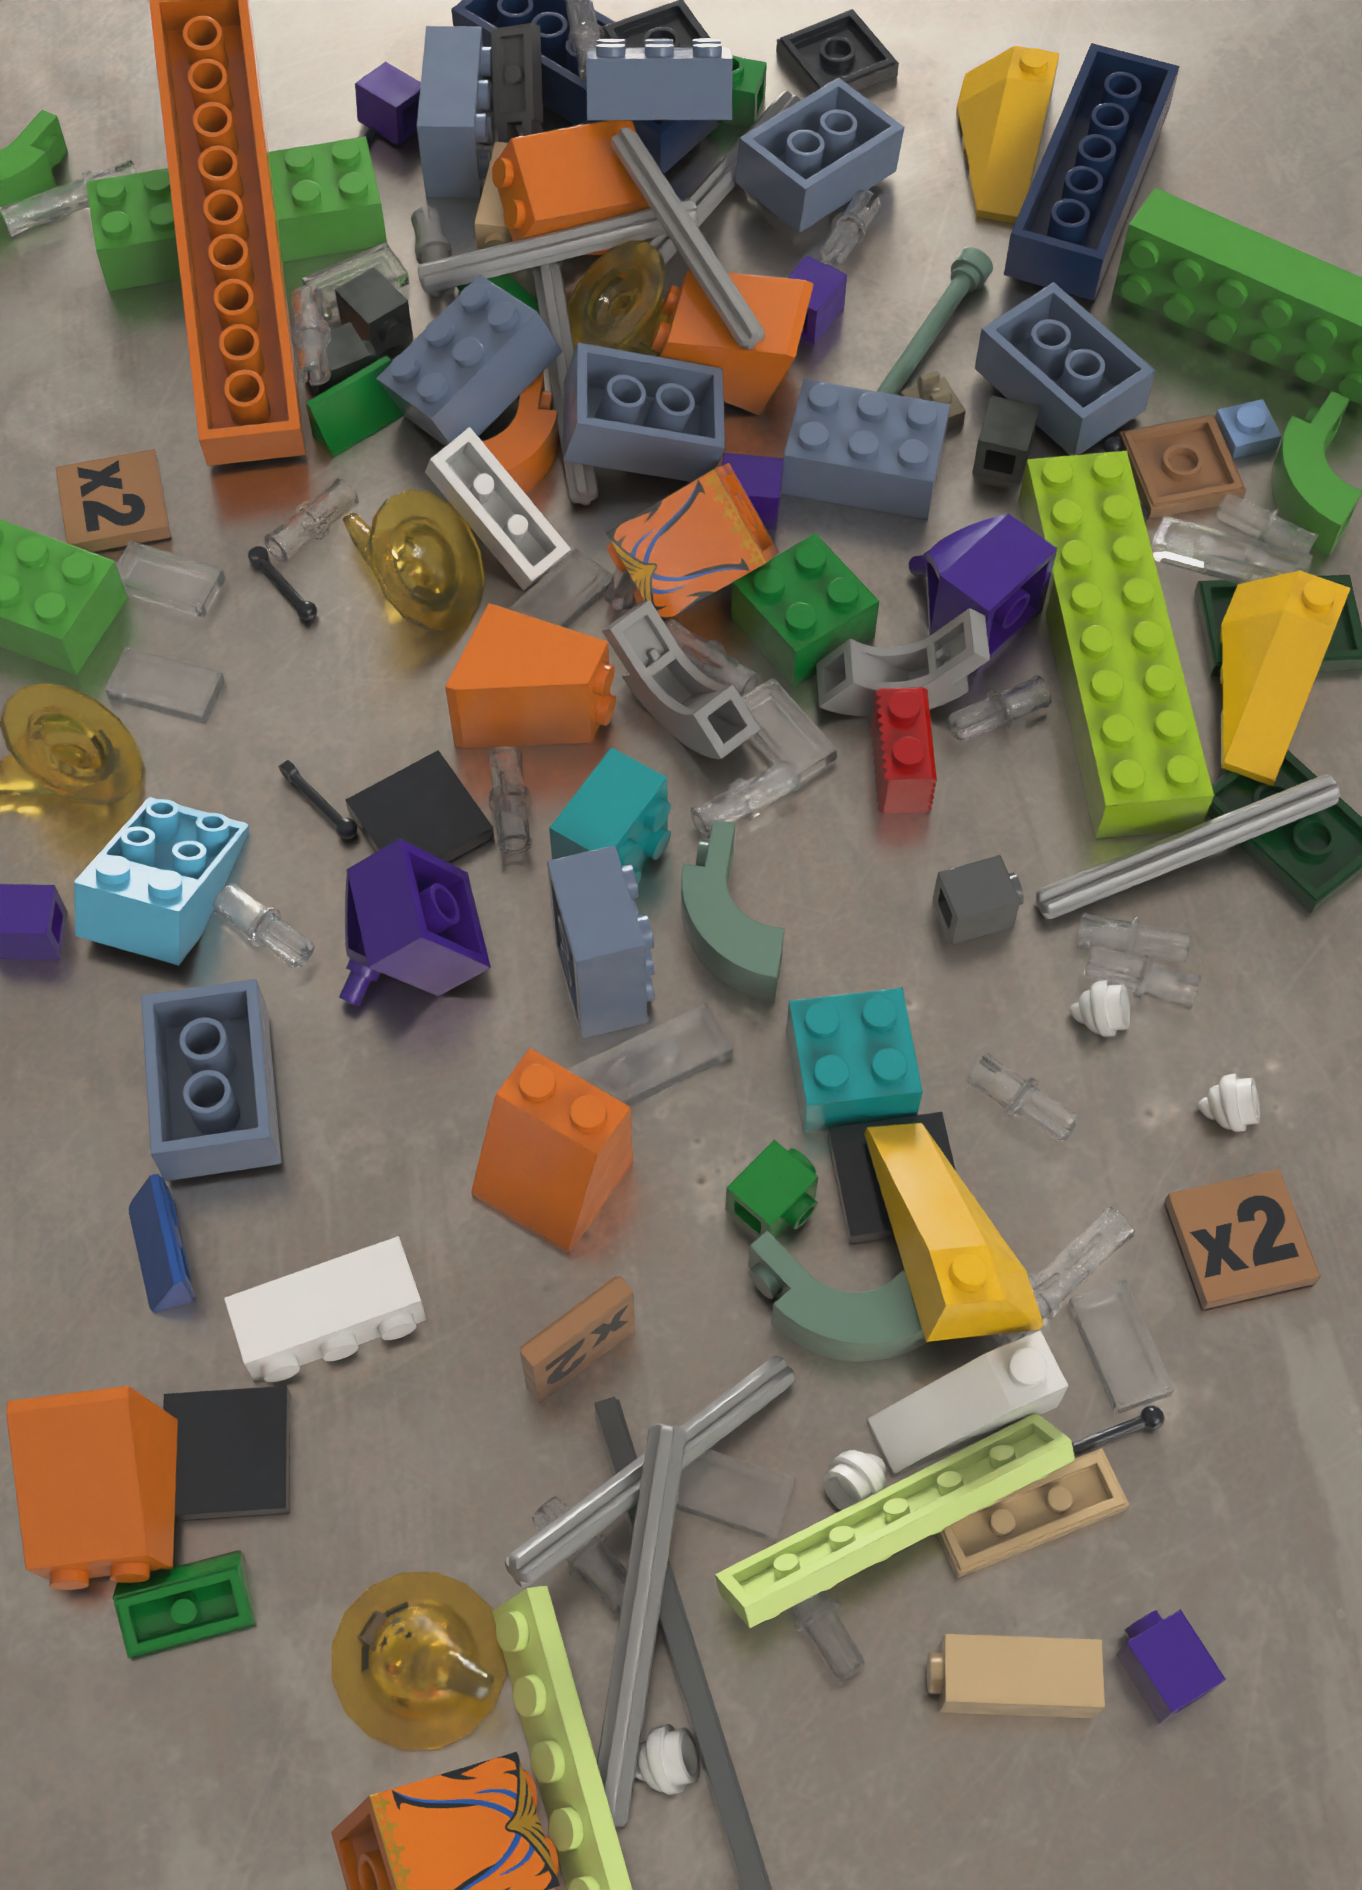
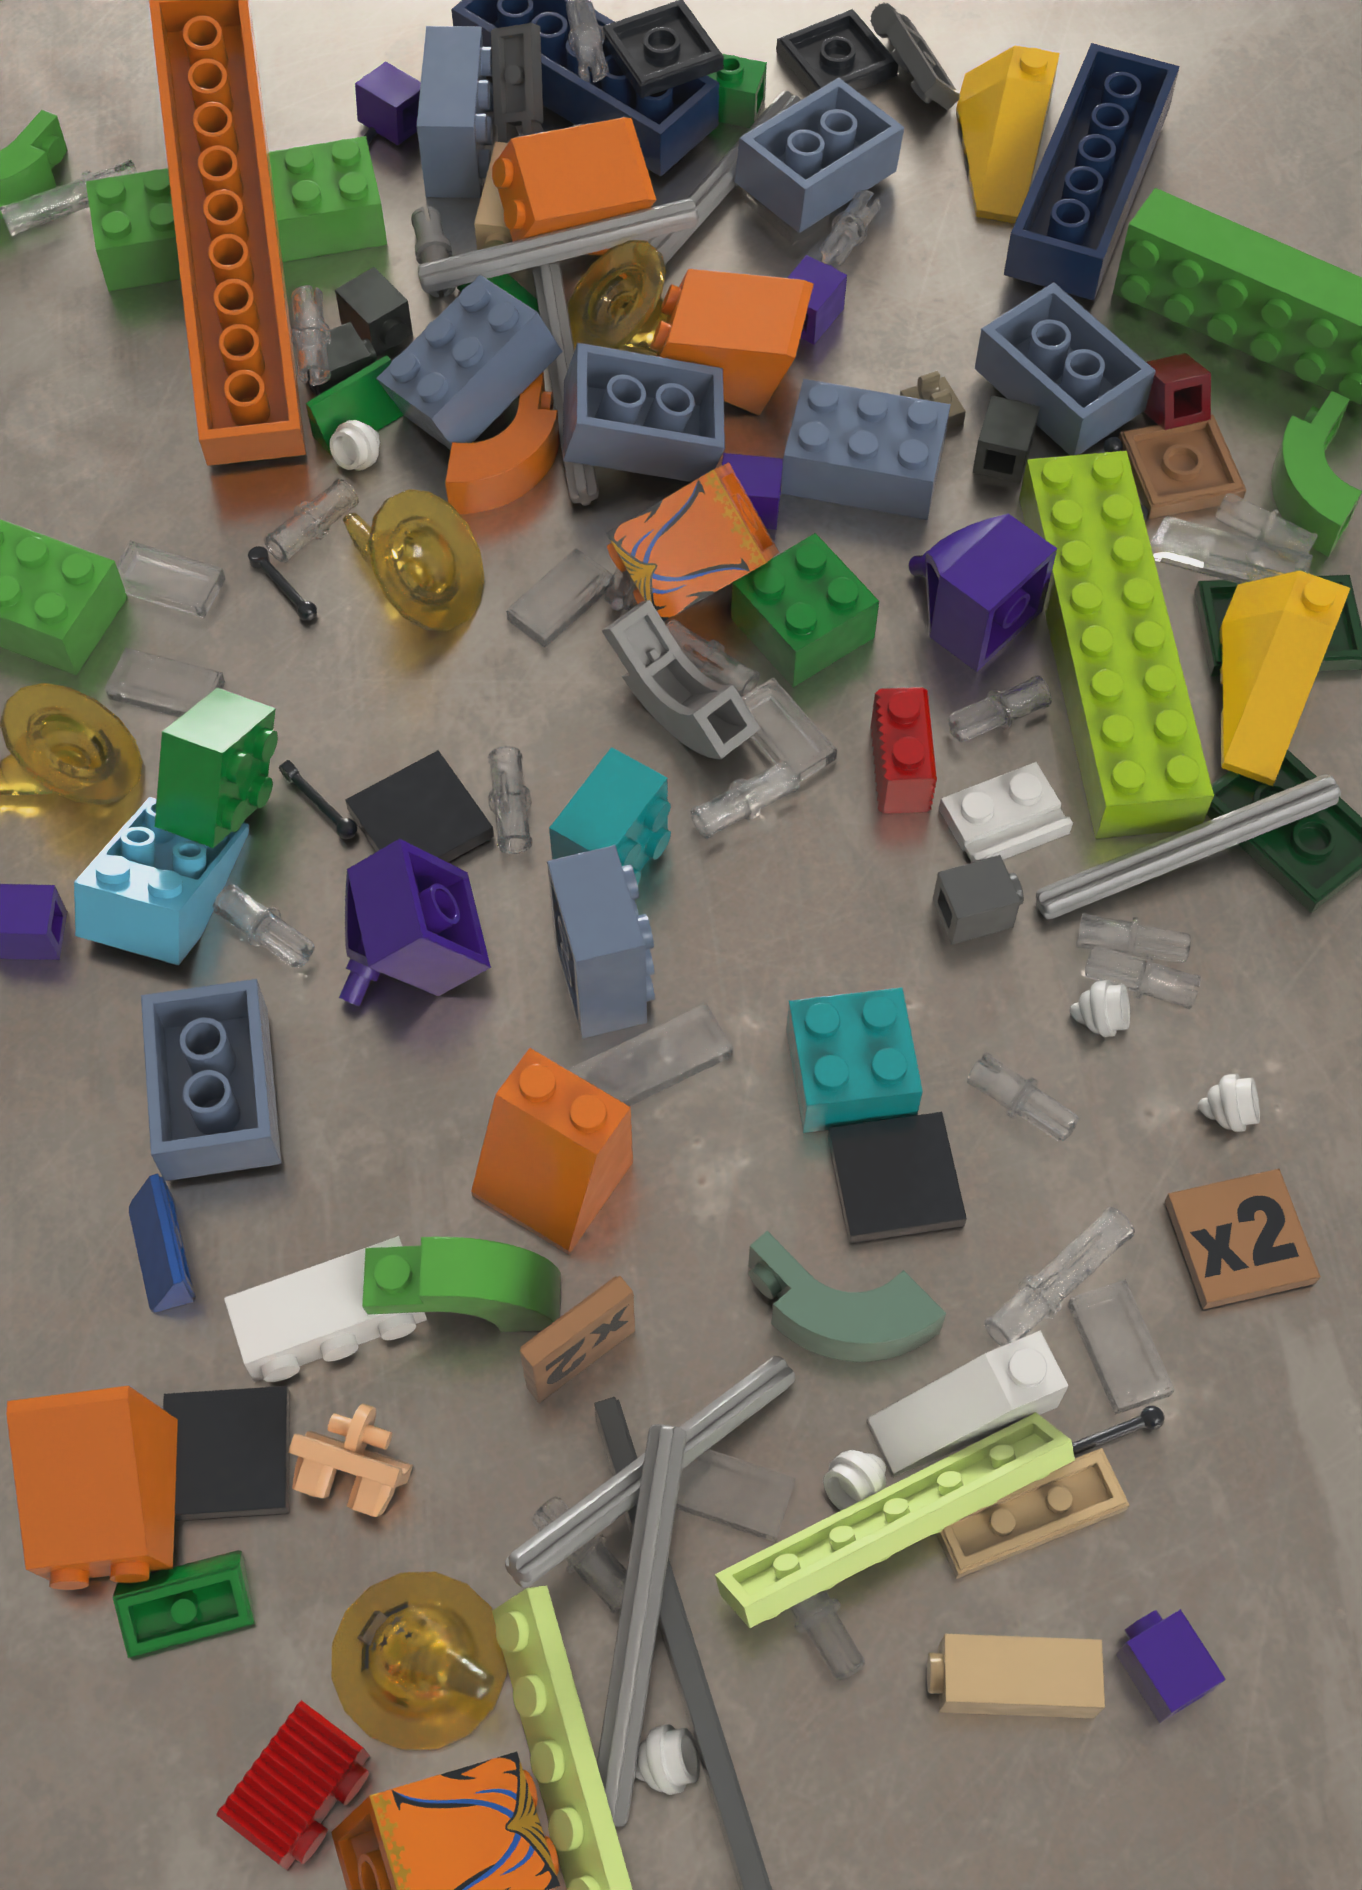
(113, 501): medium nougat tile -> none
(215, 767): none -> green brick
(296, 1786): none -> red brick
(342, 272): clear tile -> none
(355, 445): none -> white plate
(375, 1473): none -> light nougat hips
(465, 1277): none -> bright green arch
(496, 509): white brick -> none
(528, 684): orange slope -> none
(659, 81): sand blue brick -> none
(688, 239): light grey axle -> none
(722, 936): sand green arch -> none
(773, 1191): green brick -> none
(914, 56): none -> dark grey hinge
(937, 663): light grey arch -> none
(951, 1252): yellow wedge -> none
(967, 274): sand green piece -> none
(1005, 814): none -> white plate
(1179, 392): none -> dark red brick
(1248, 428): light blue plate -> none

